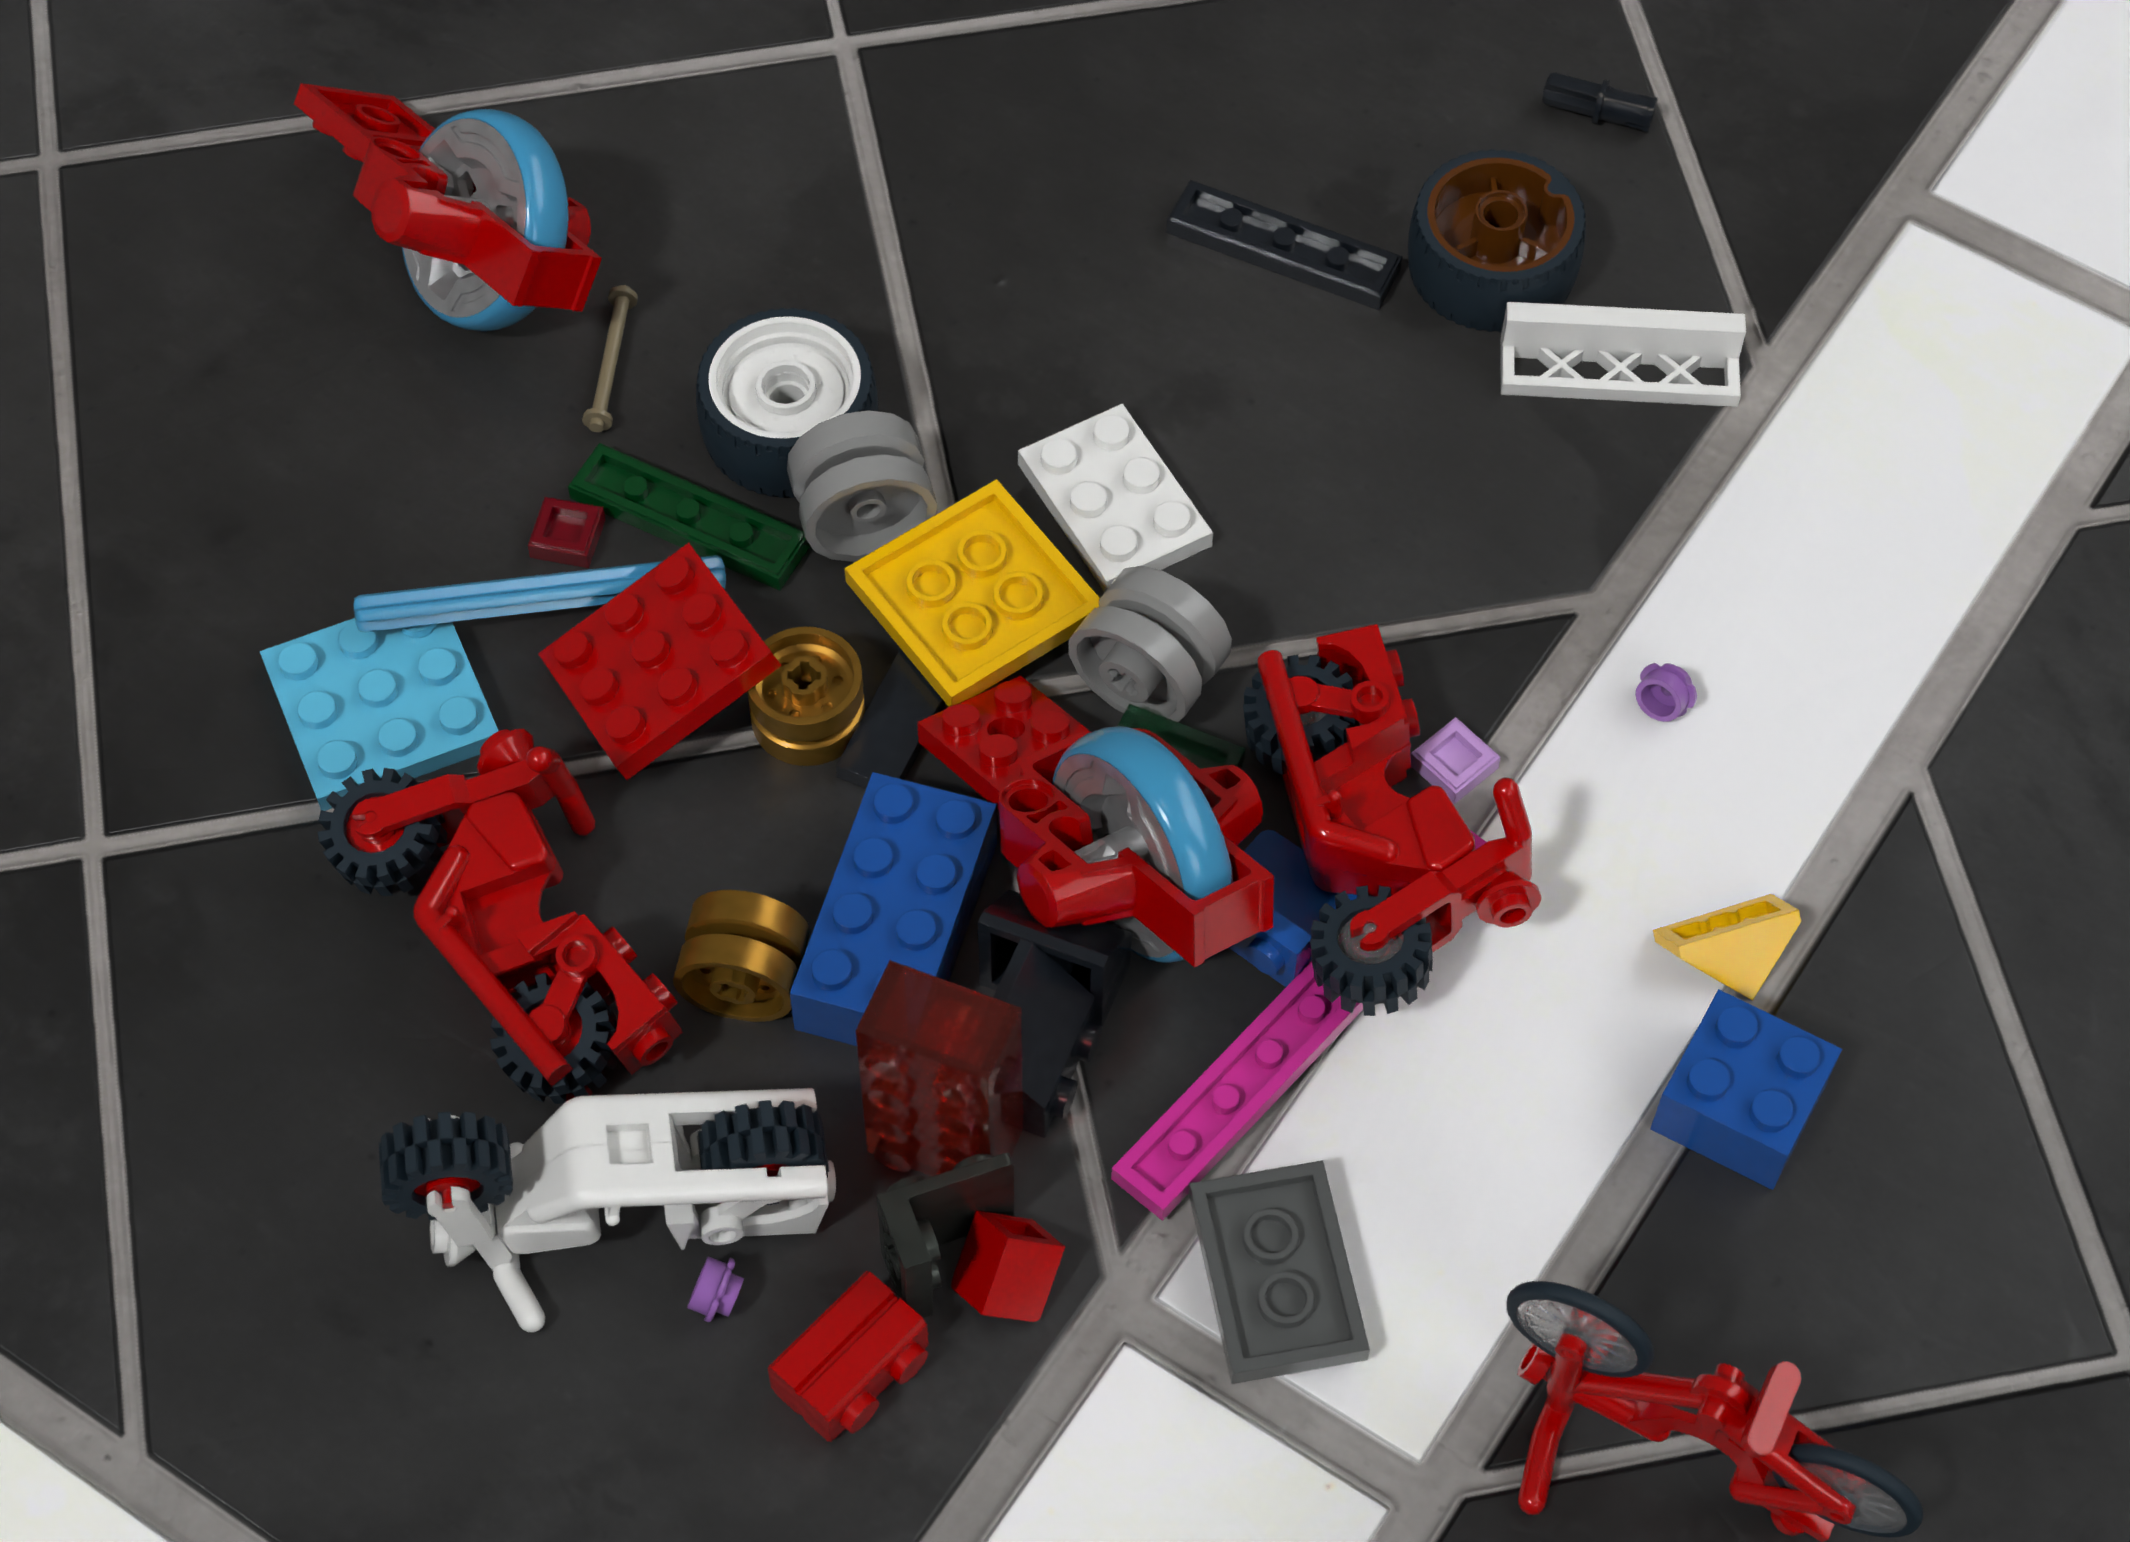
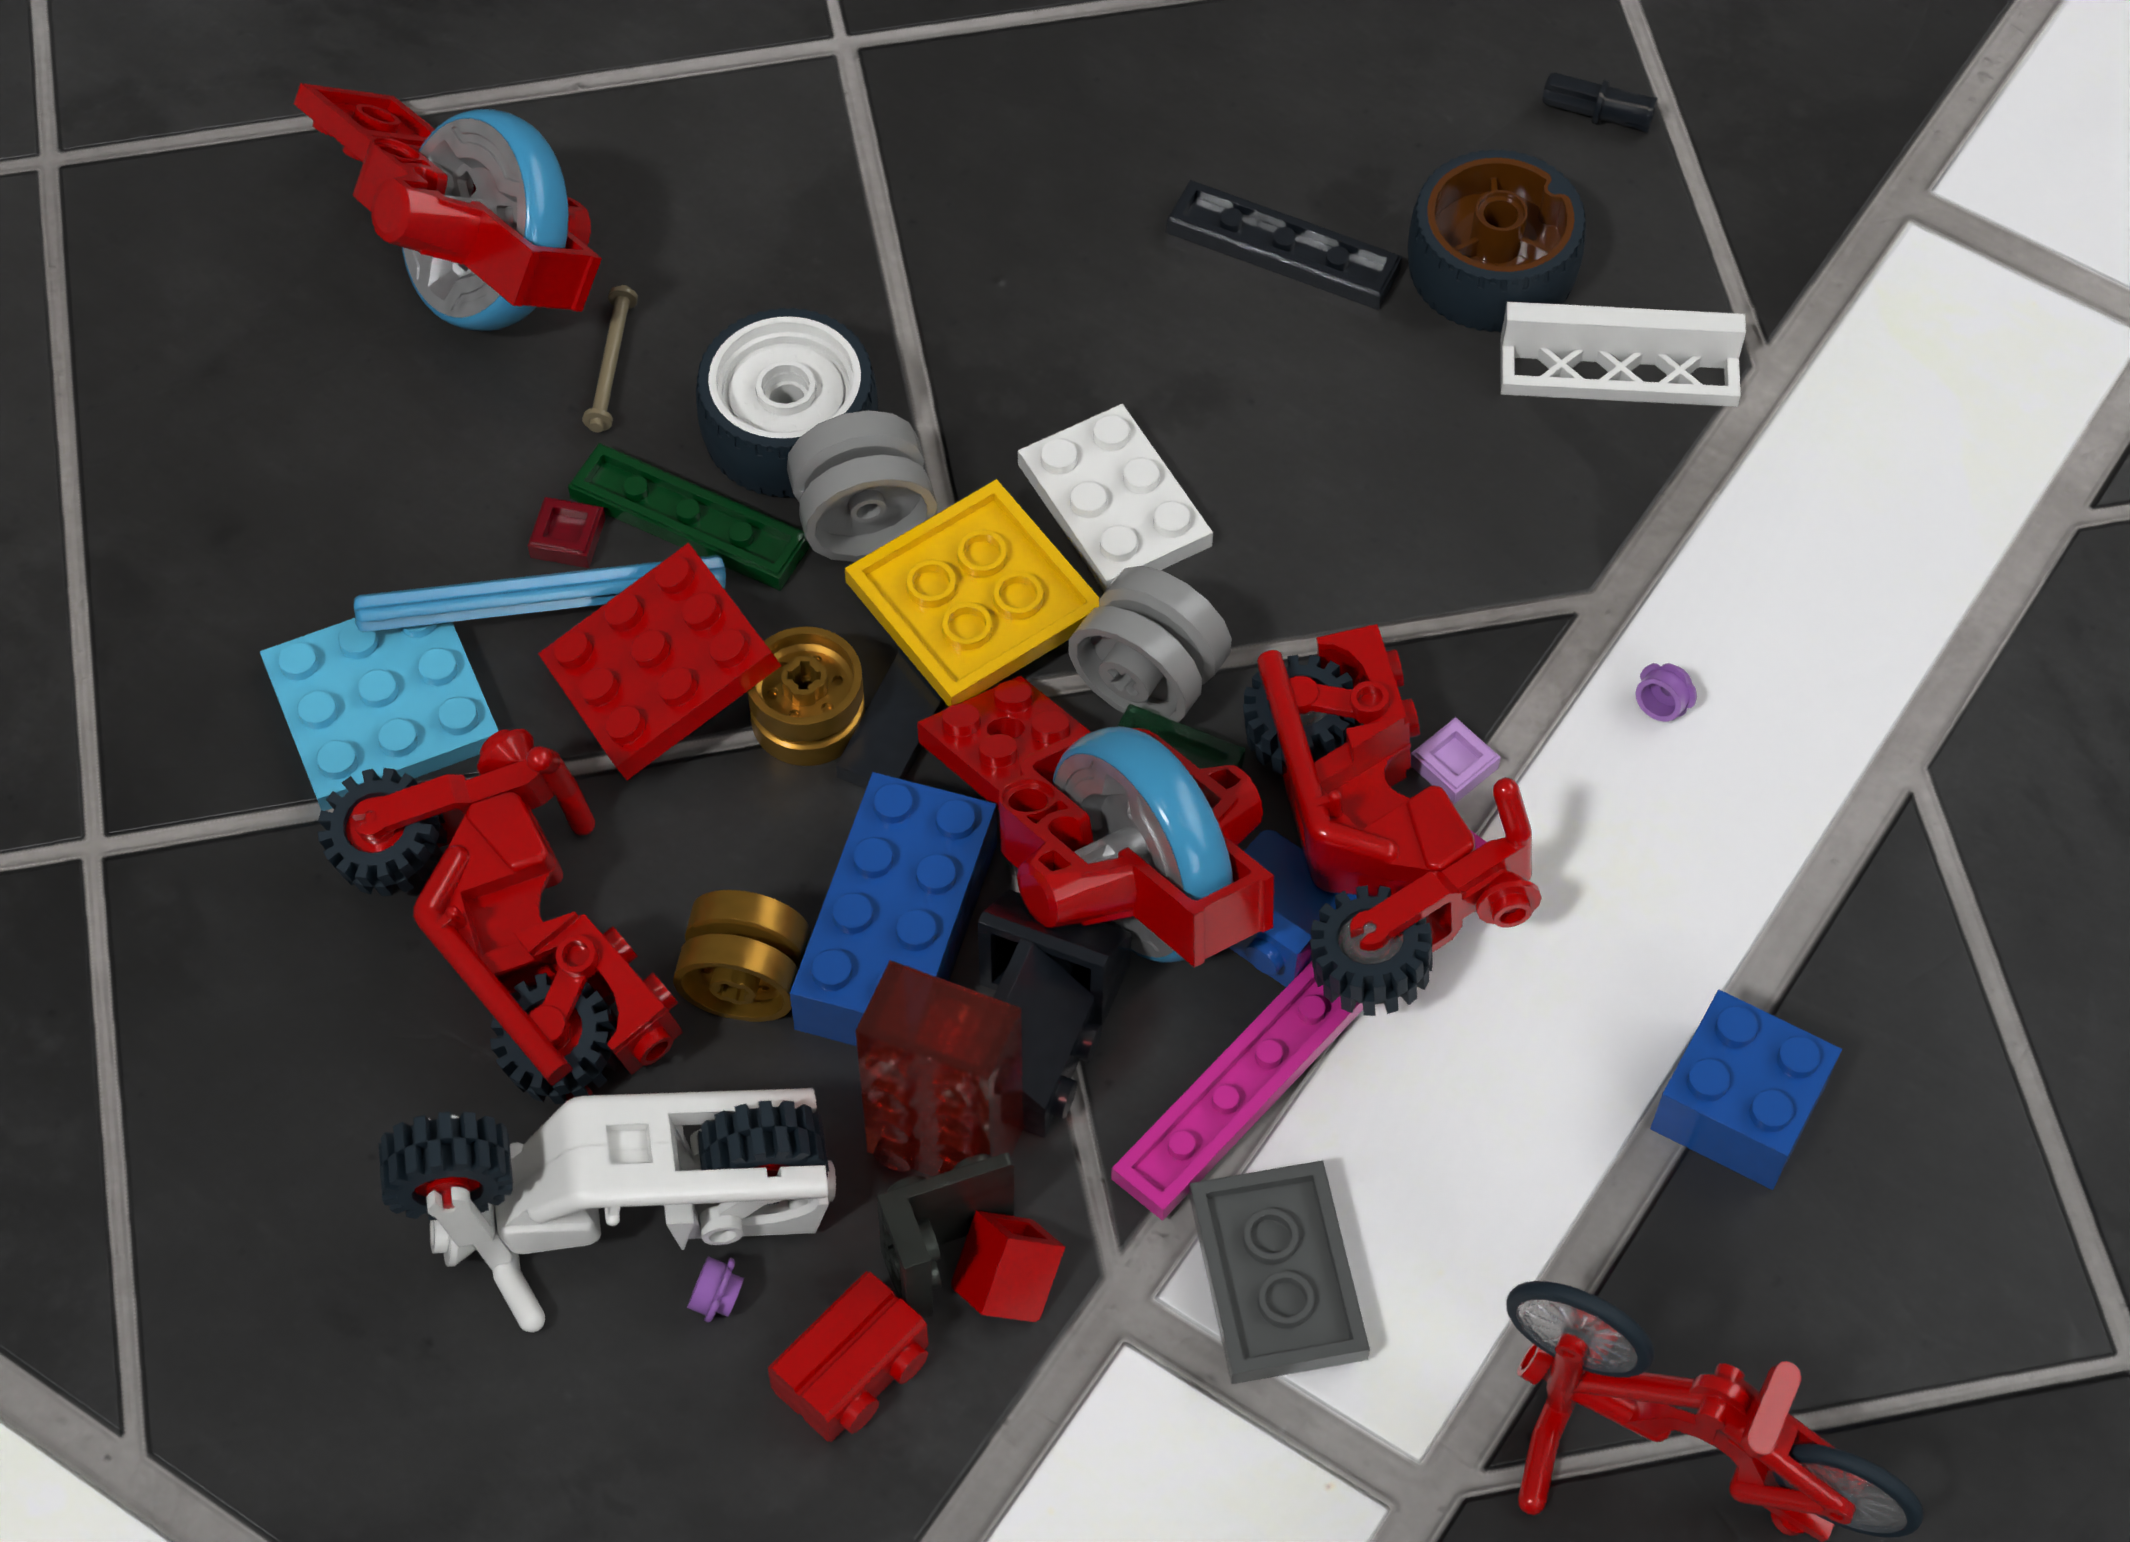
(1734, 942): yellow slope -> none

